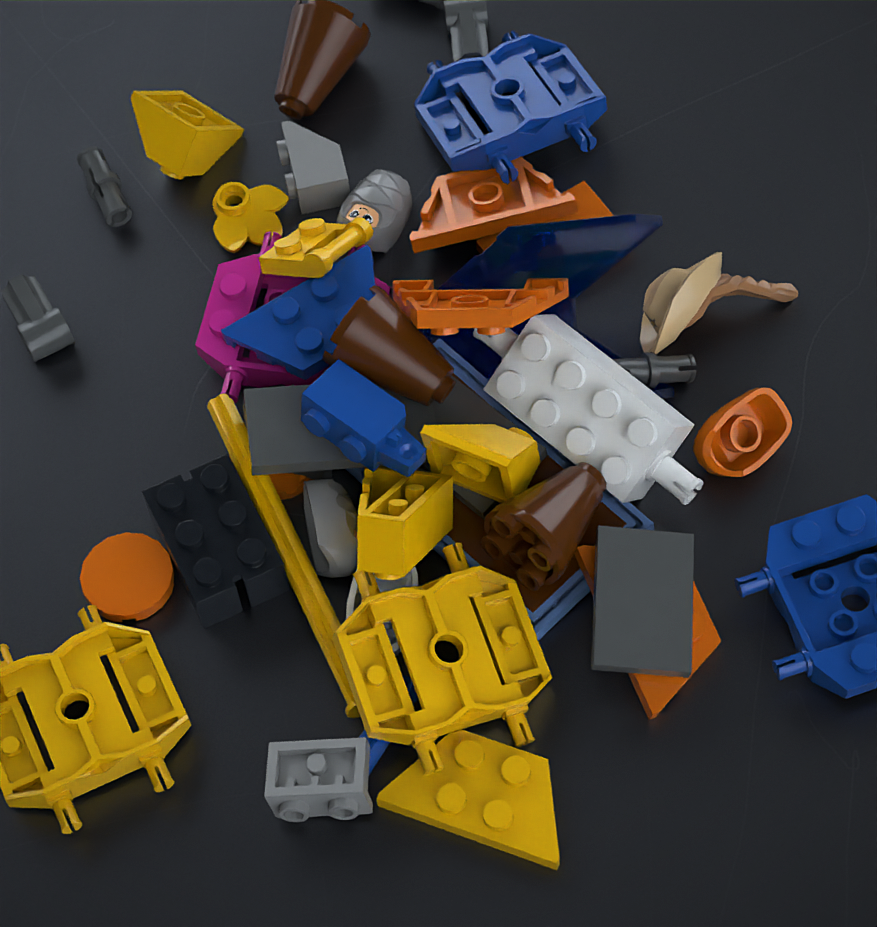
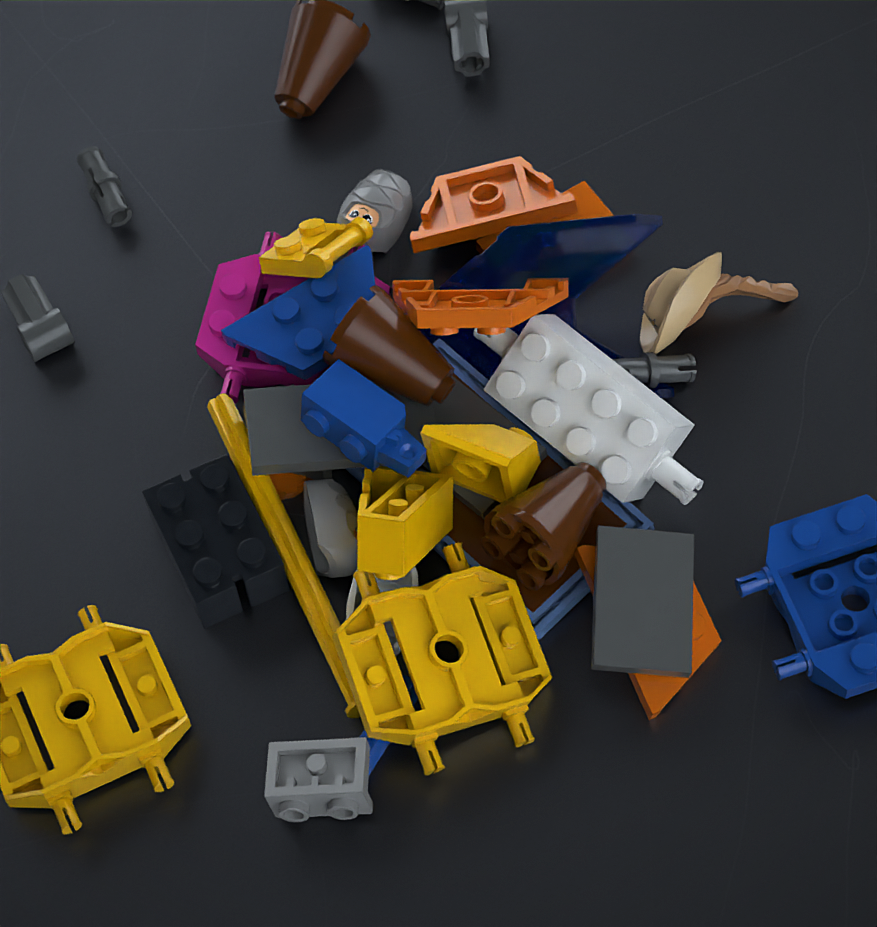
(127, 577): orange tile -> none
(182, 132): yellow slope -> none
(250, 218): yellow plate -> none
(316, 169): light grey slope -> none
(482, 795): yellow wing -> none
(548, 104): blue piece -> none
(743, 433): orange piece -> none

